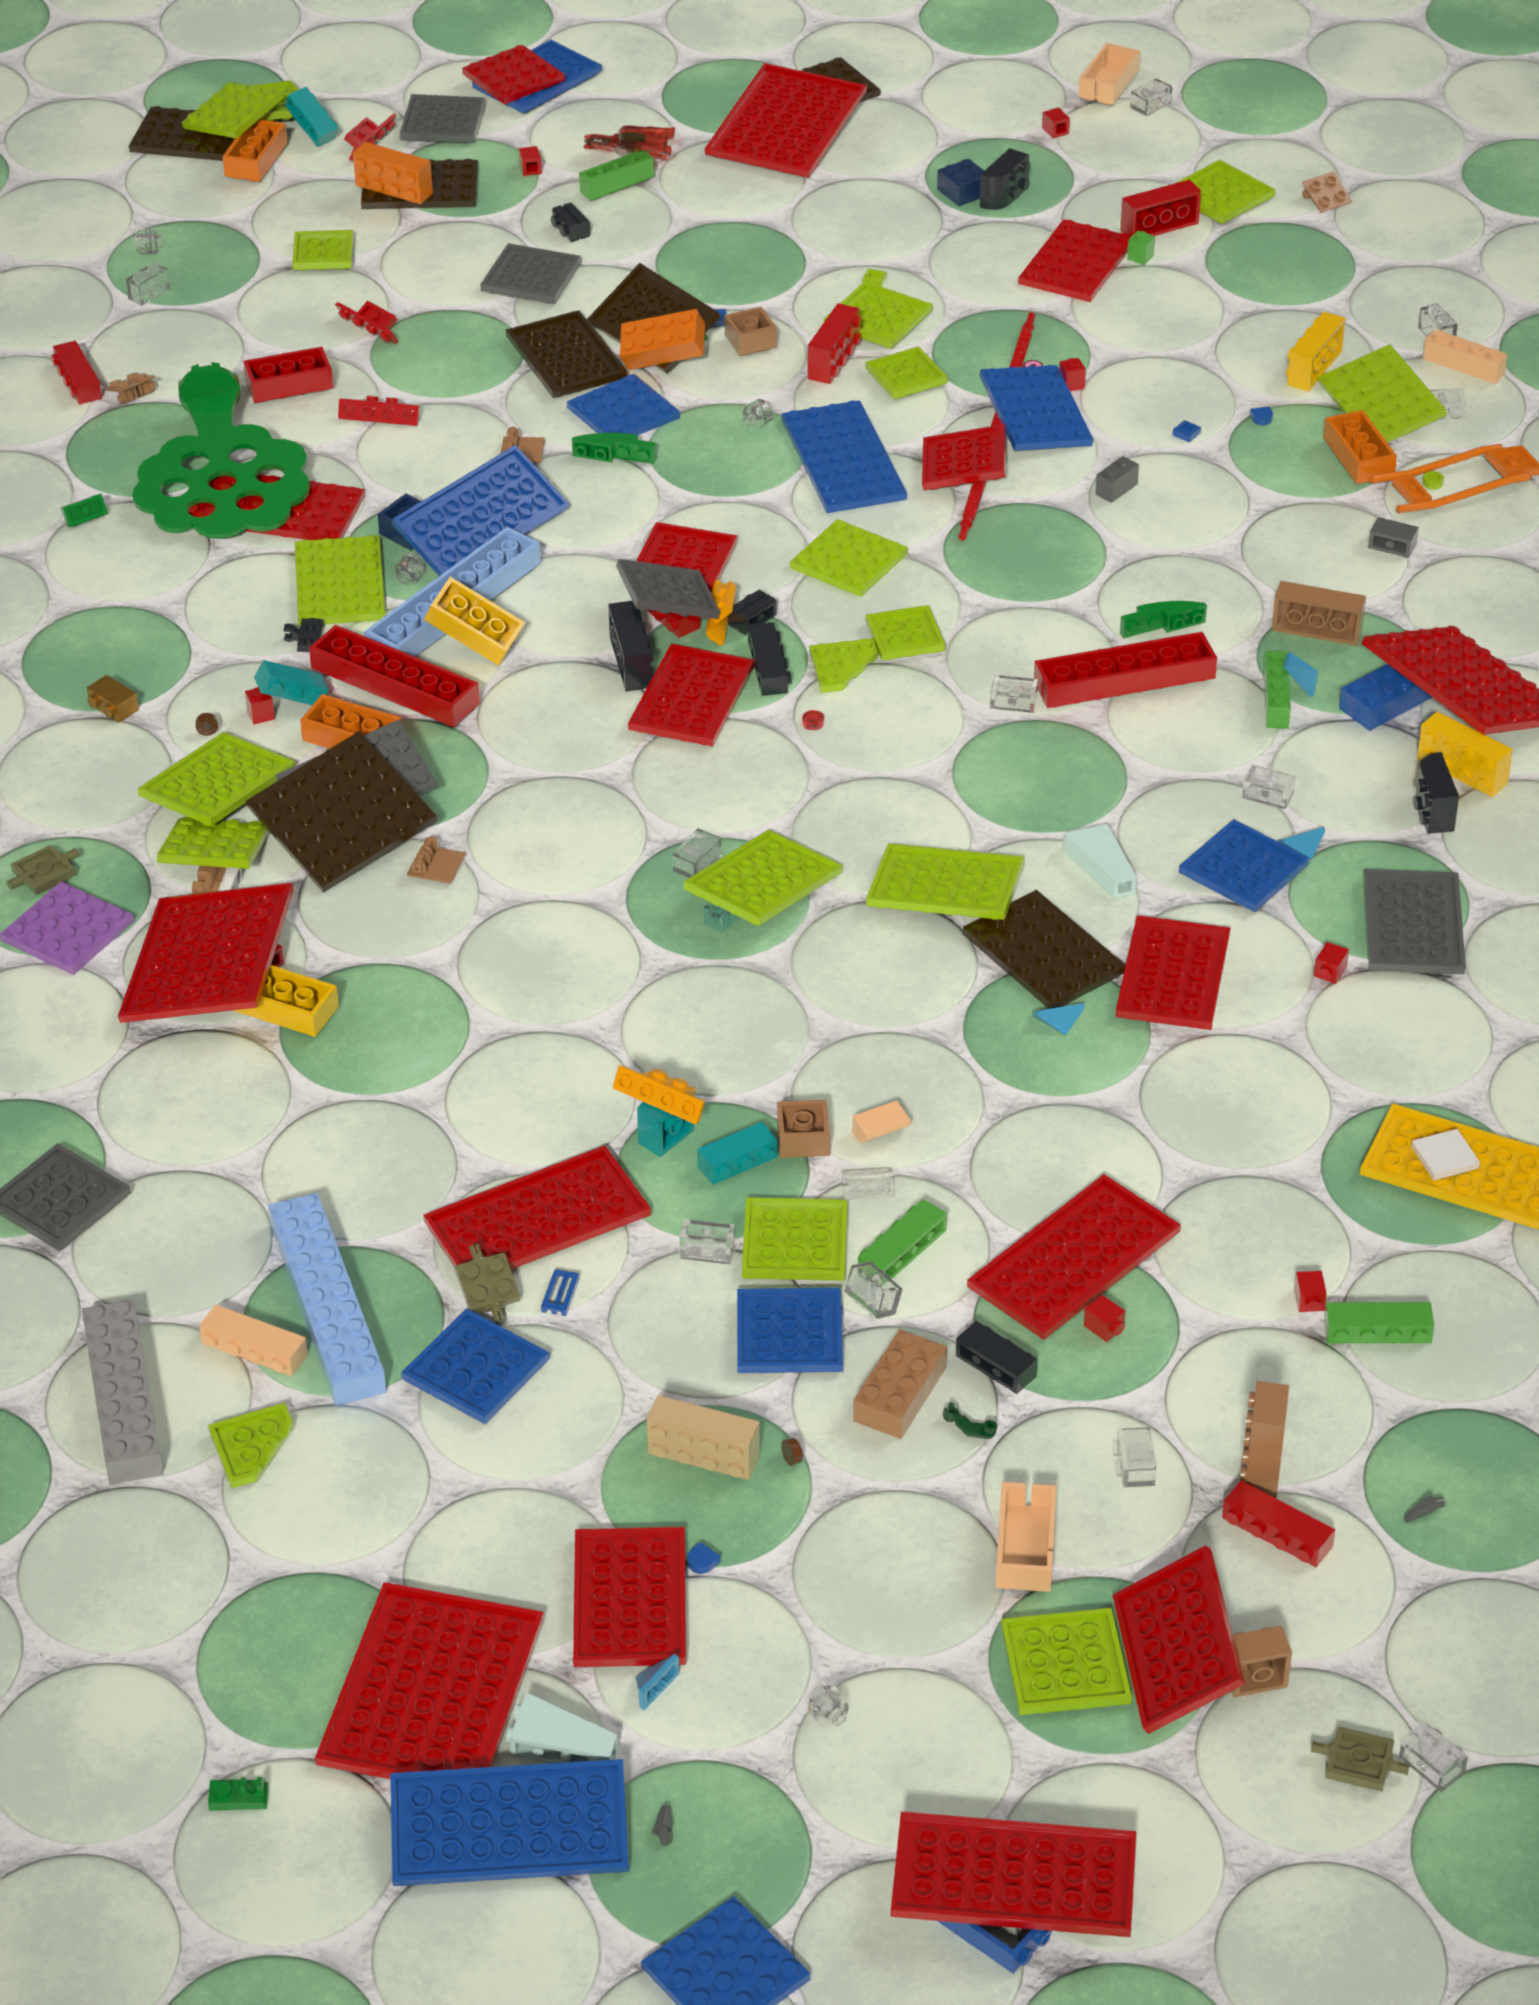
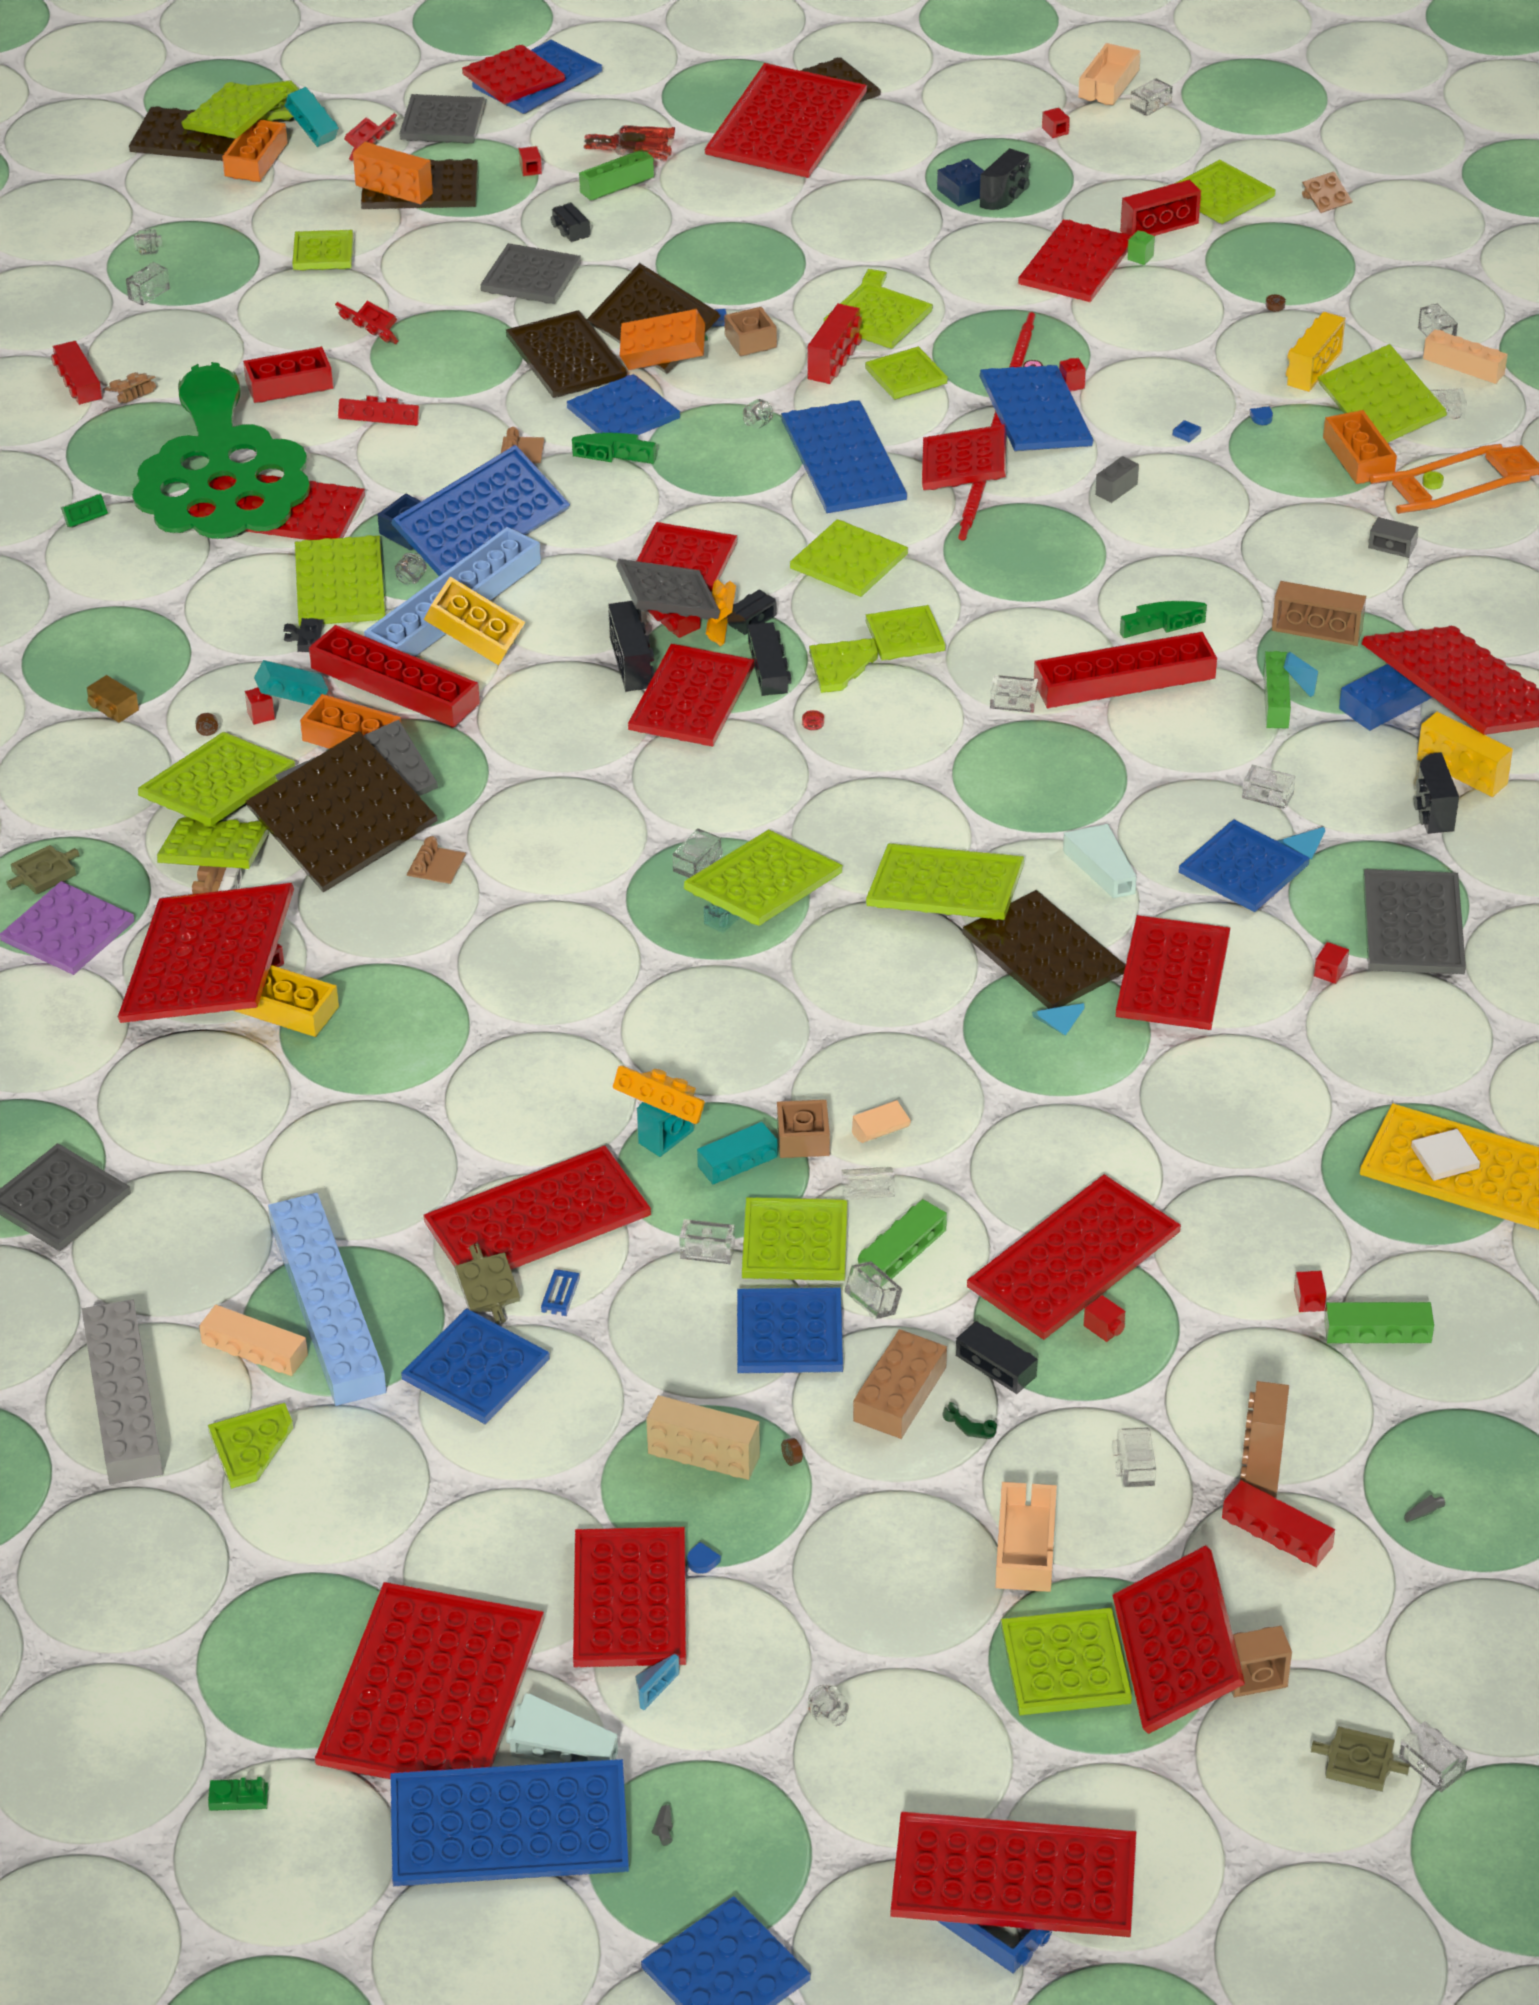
(1275, 302): none -> reddish brown tile

